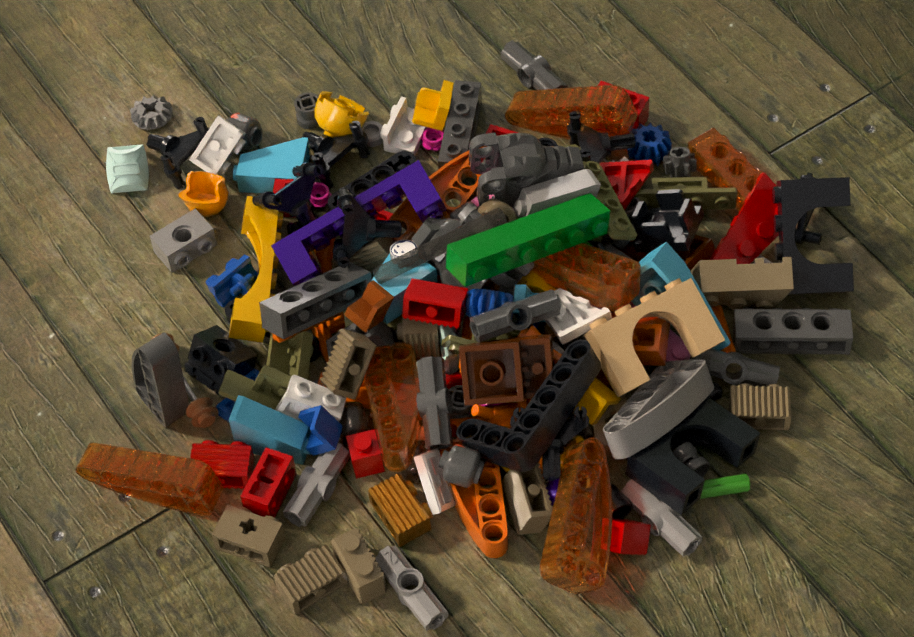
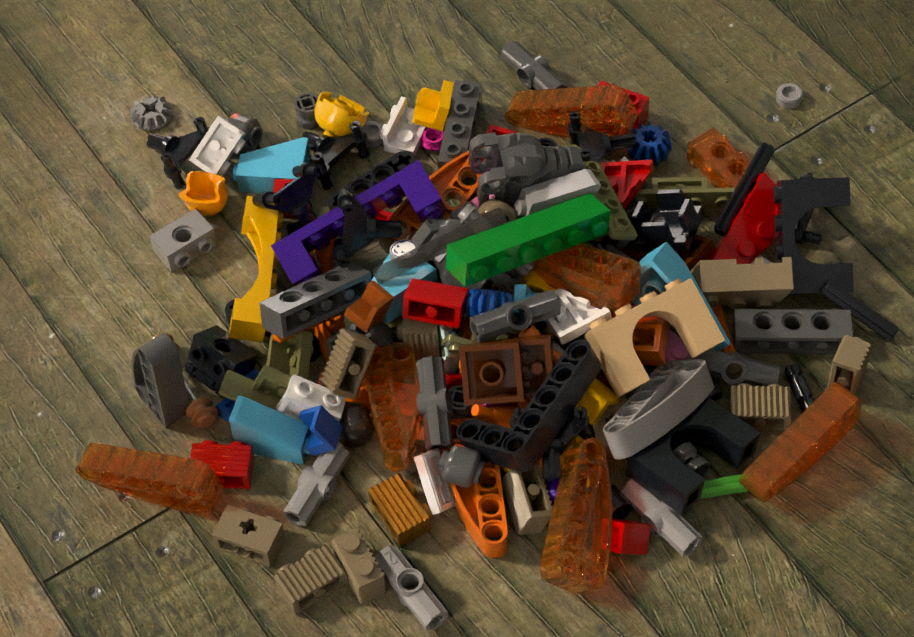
(127, 168): light aqua piece -> none
(234, 280): blue hips -> none
(269, 483): red brick -> none
(321, 190): dark pink plate -> none
(365, 453): red brick -> none
(680, 162): dark grey gear -> none
(744, 187): none -> black axle
(789, 95): none -> light grey tile
(799, 386): none -> black axle
(803, 442): none -> clear orange beam
(850, 363): none -> dark tan brick
(859, 310): none -> black axle

